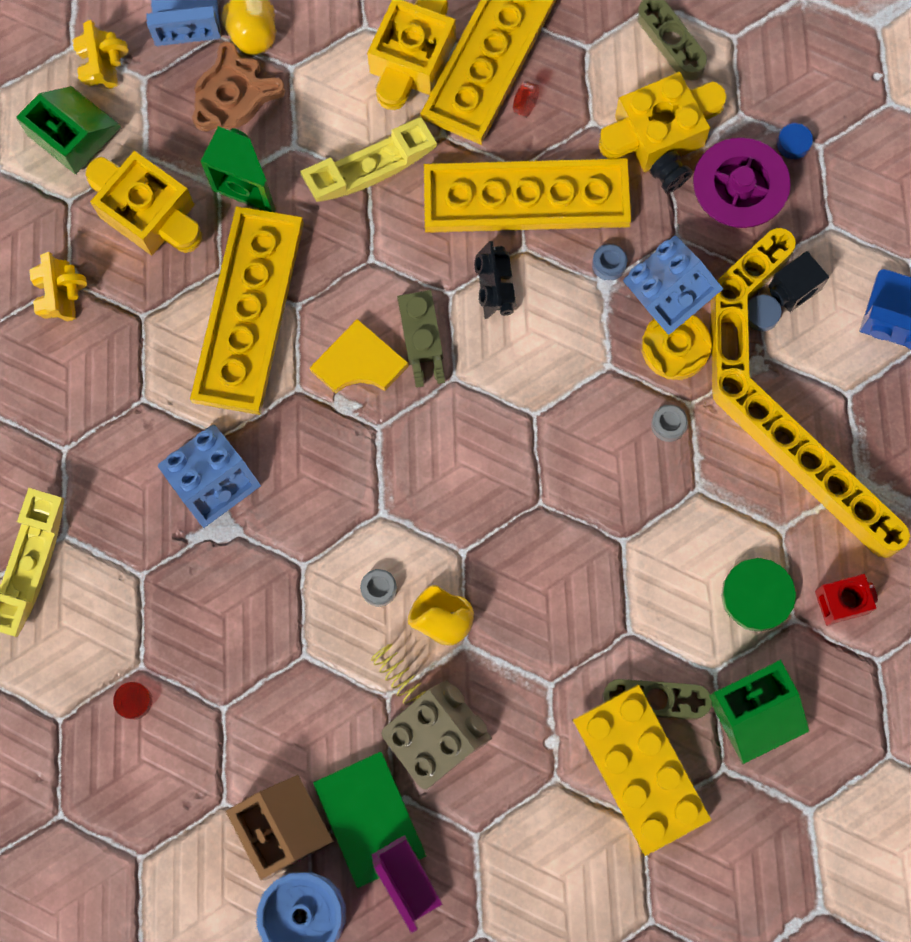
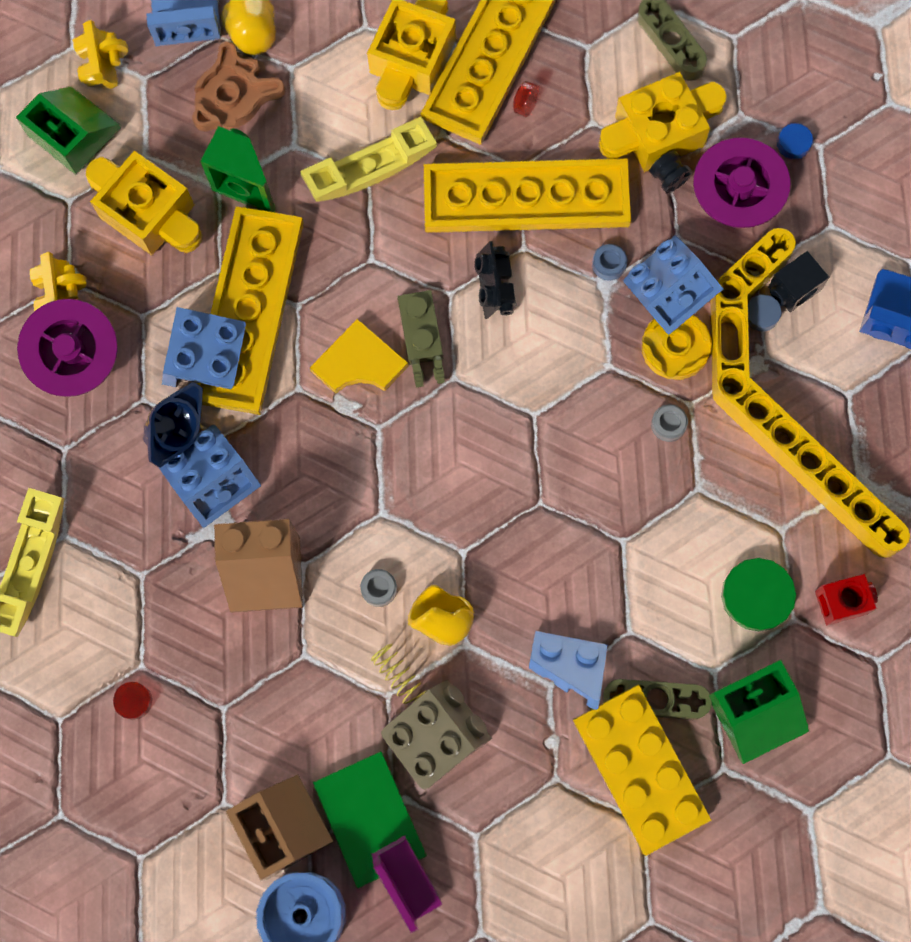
(67, 347): none -> magenta wheel
(173, 424): none -> dark blue hat
(203, 349): none -> medium blue bracket
(259, 565): none -> medium nougat slope
(570, 664): none -> medium blue wing

